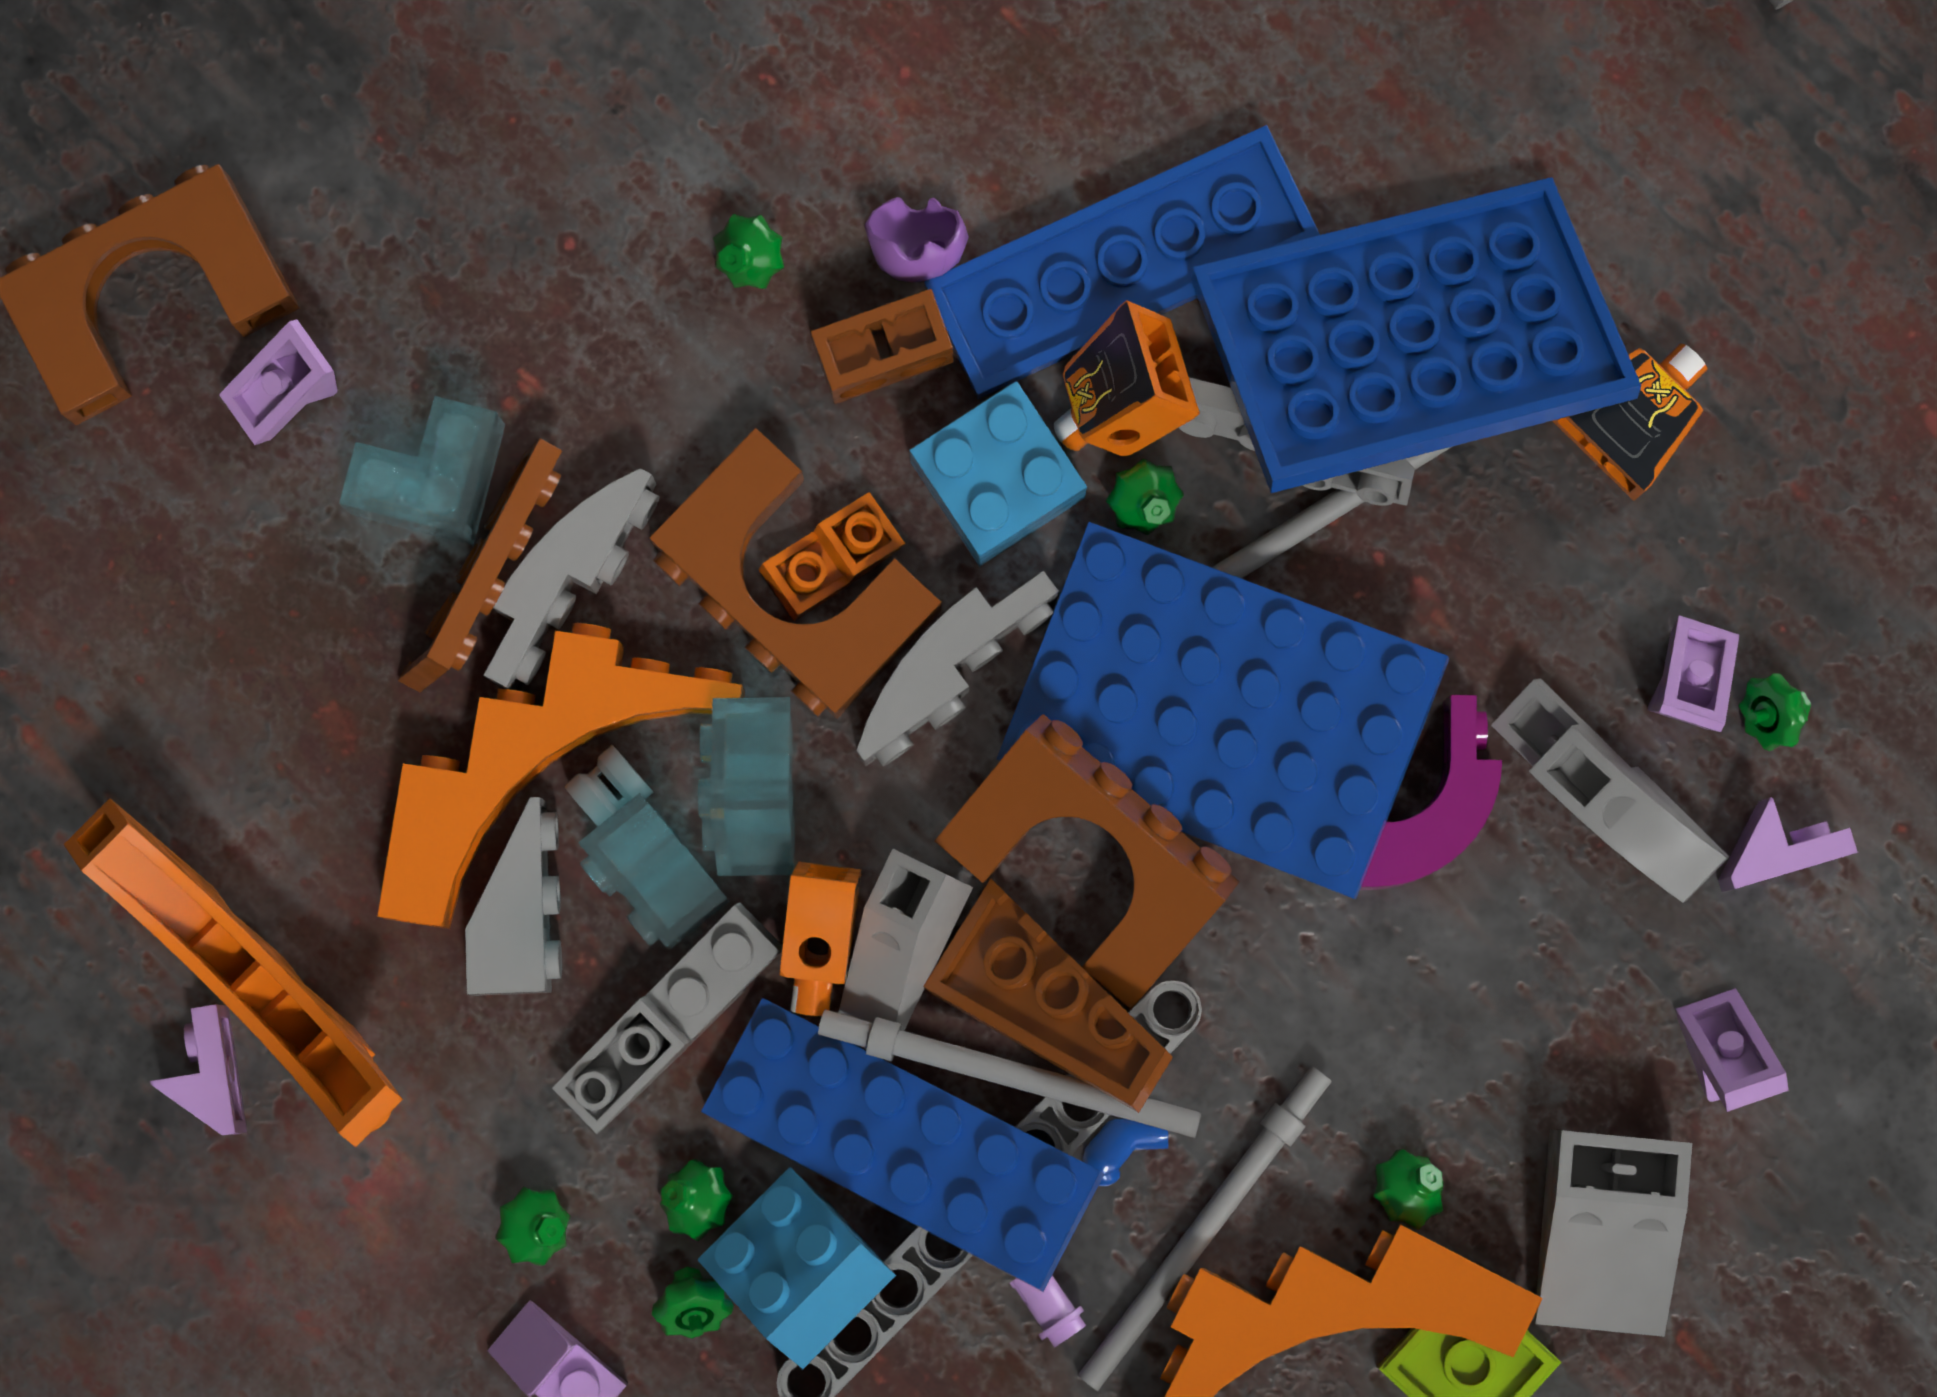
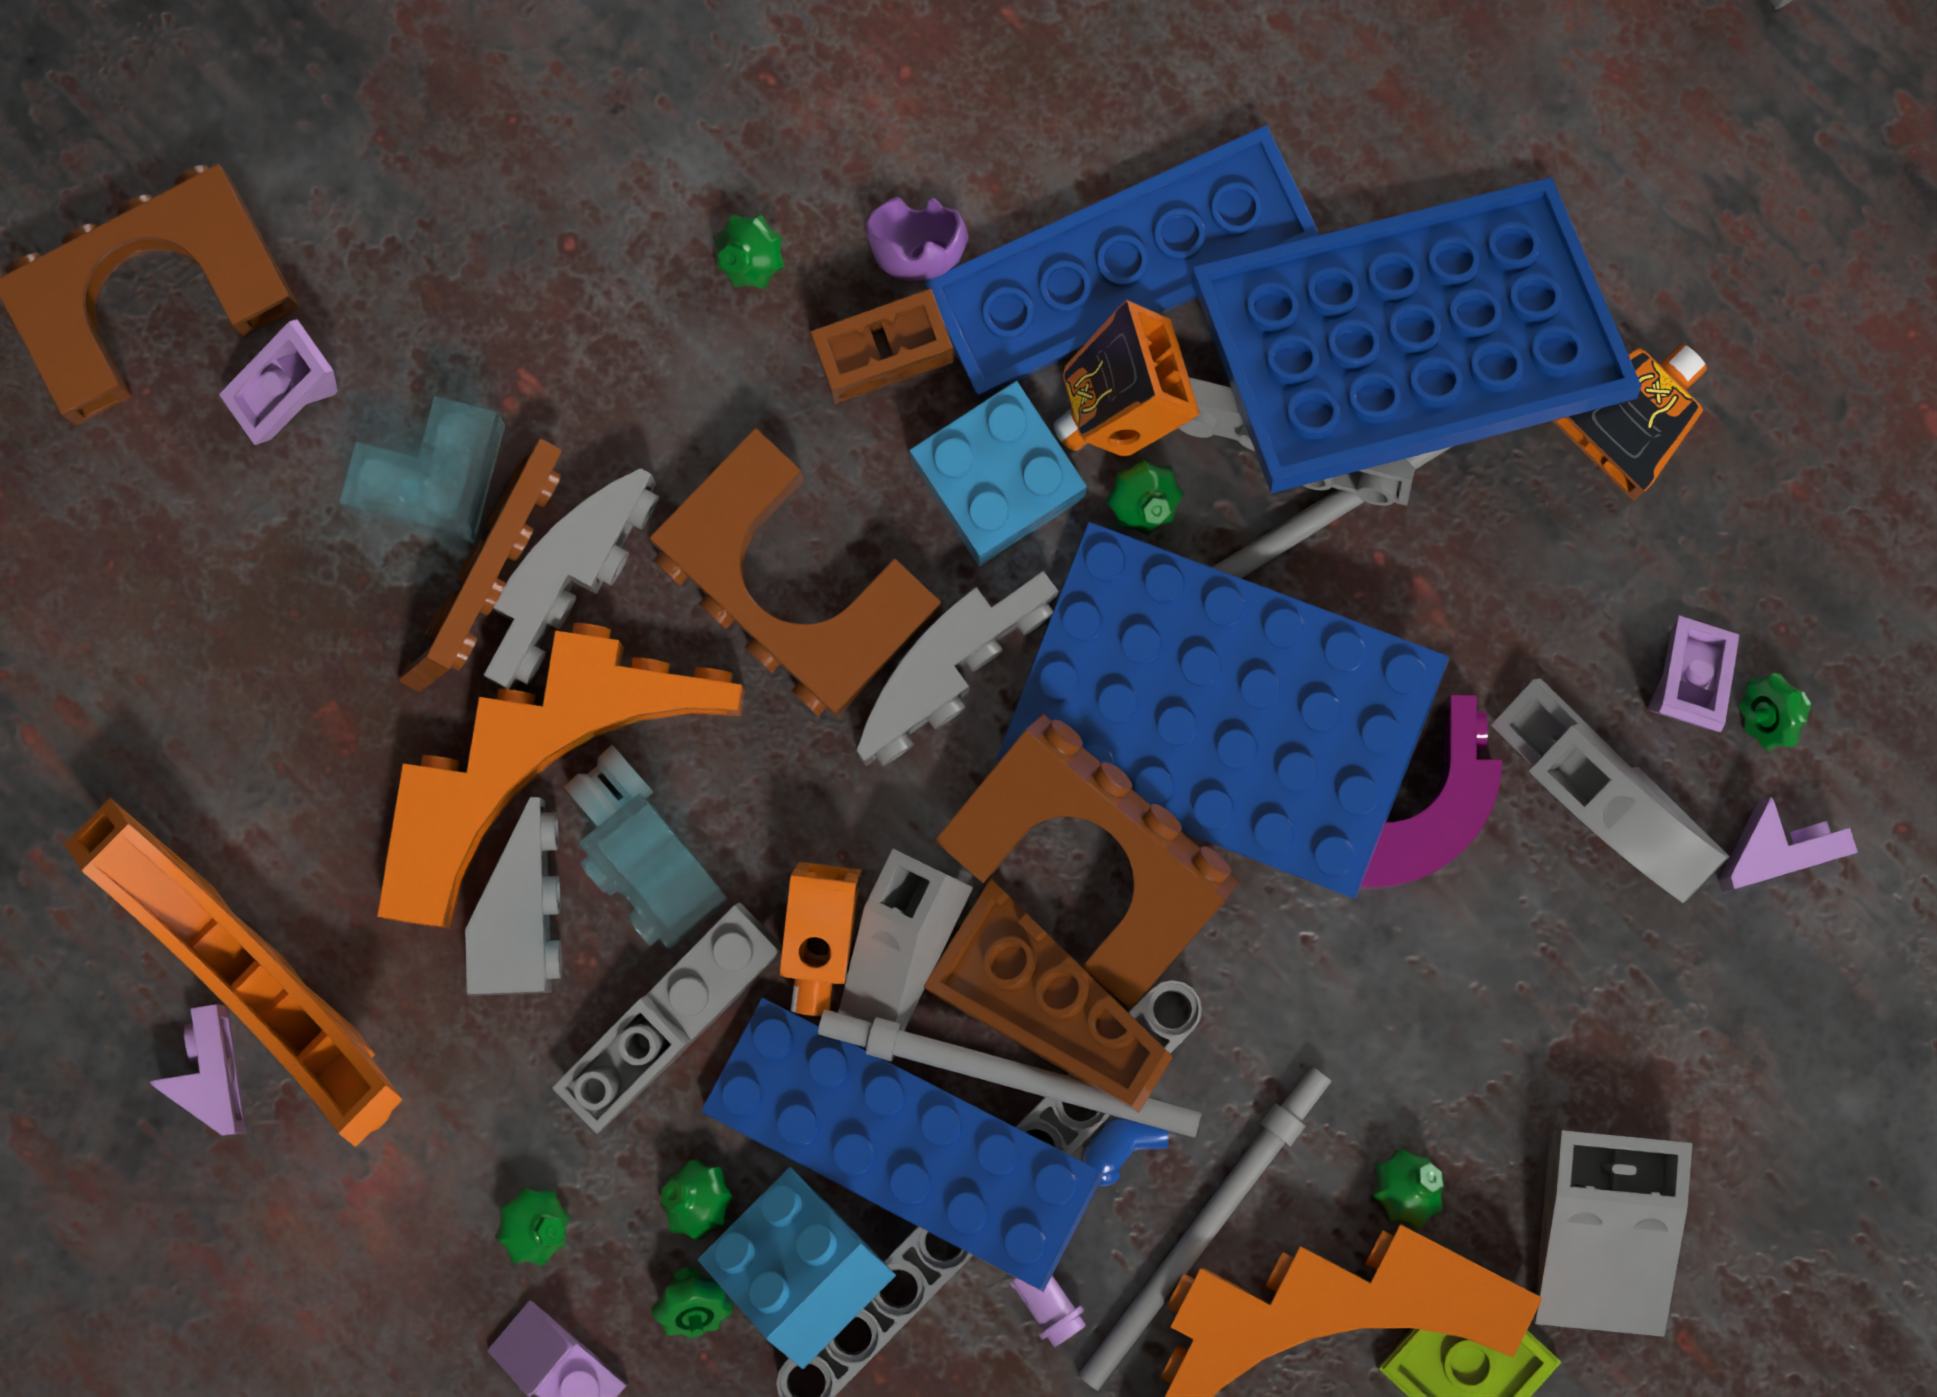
(750, 789): clear light blue brick -> none
(831, 556): orange slope -> none
(1730, 1051): lavender slope -> none

